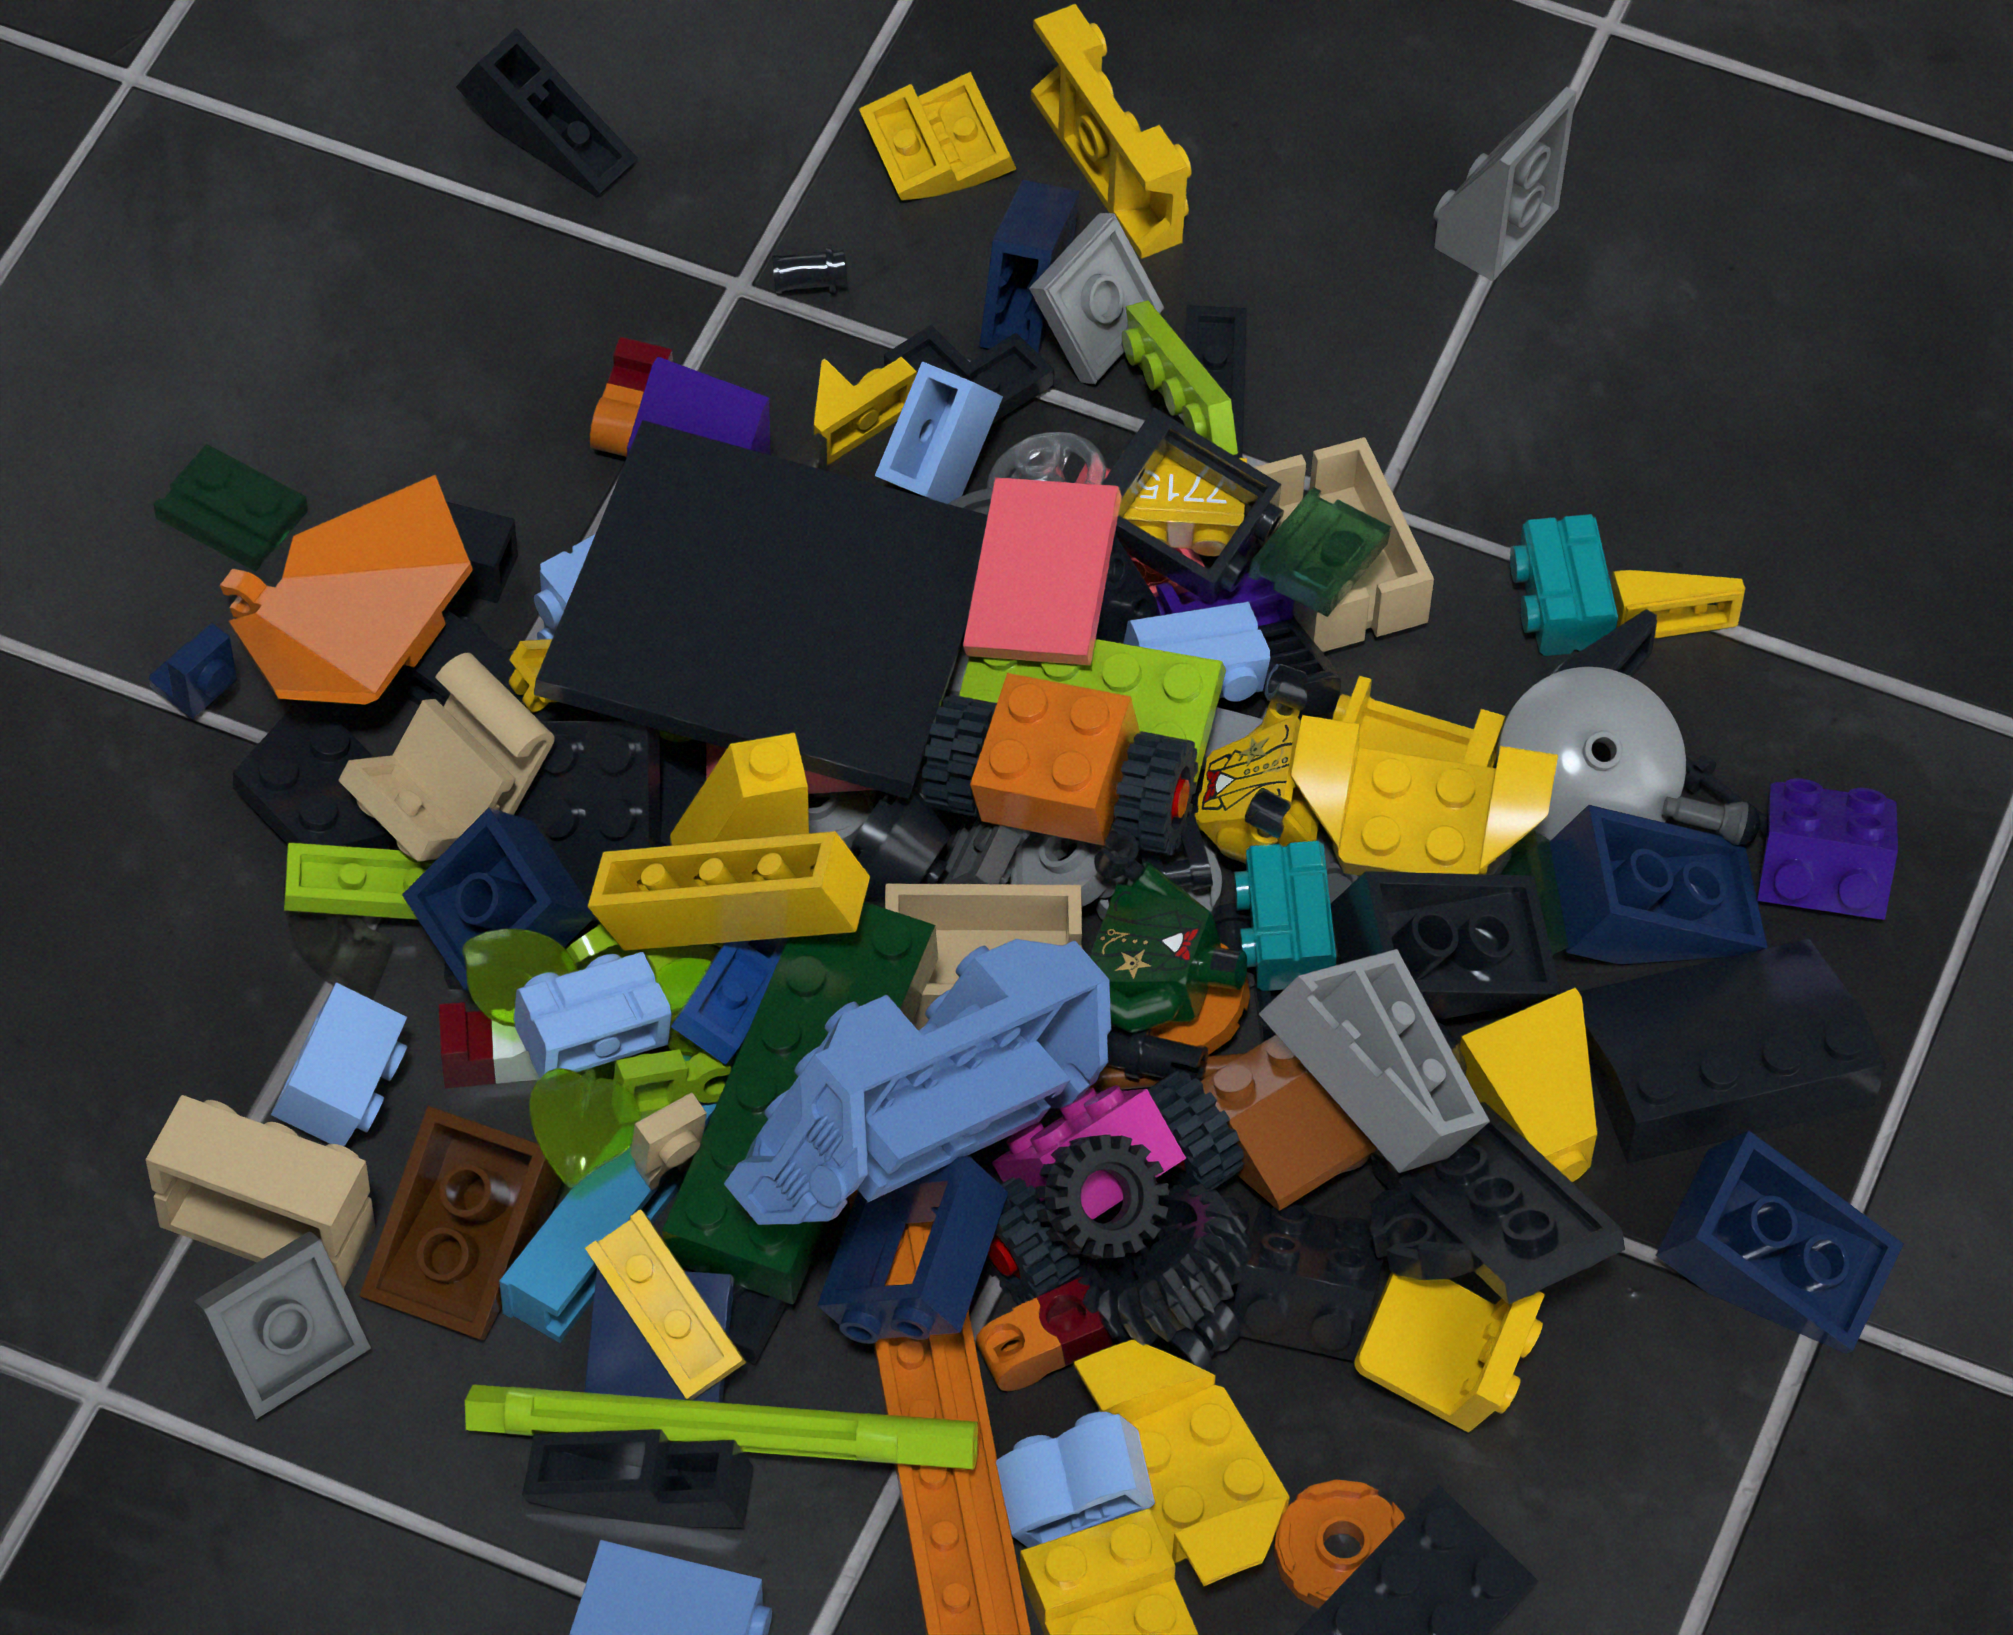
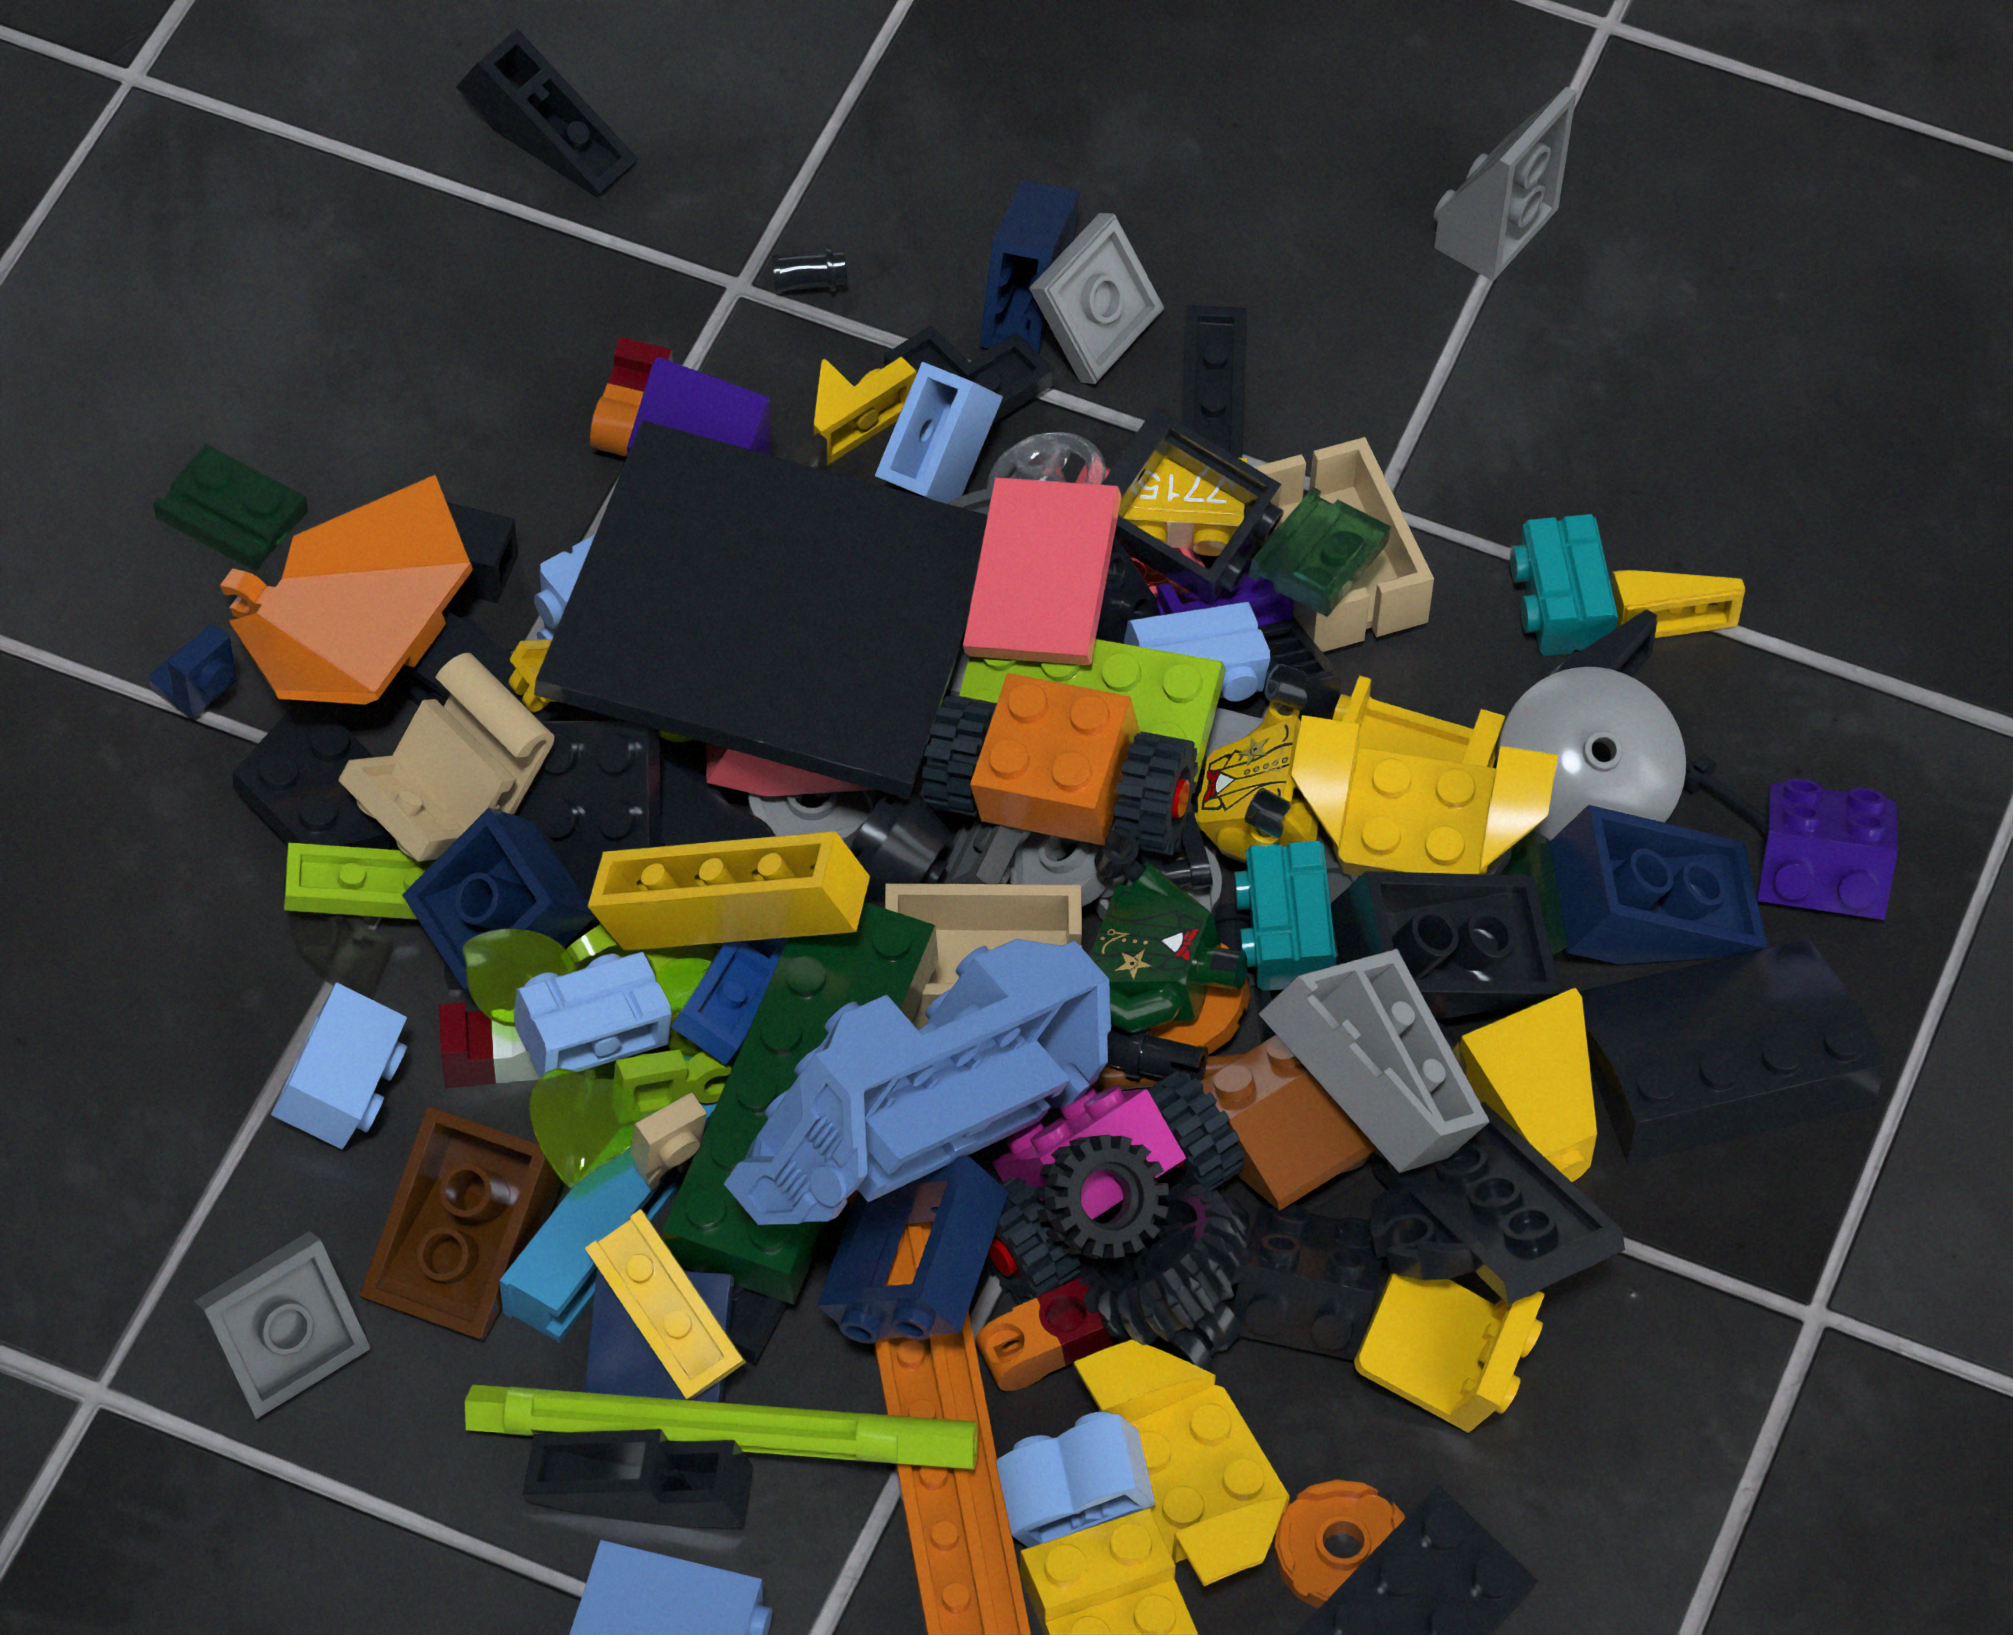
(257, 1186): tan piece -> none
(749, 794): yellow slope -> none
(937, 139): yellow slope -> none
(1130, 170): yellow piece -> none
(1178, 376): lime plate -> none
(1733, 821): dark grey piece -> none
(1779, 1243): dark blue slope -> none

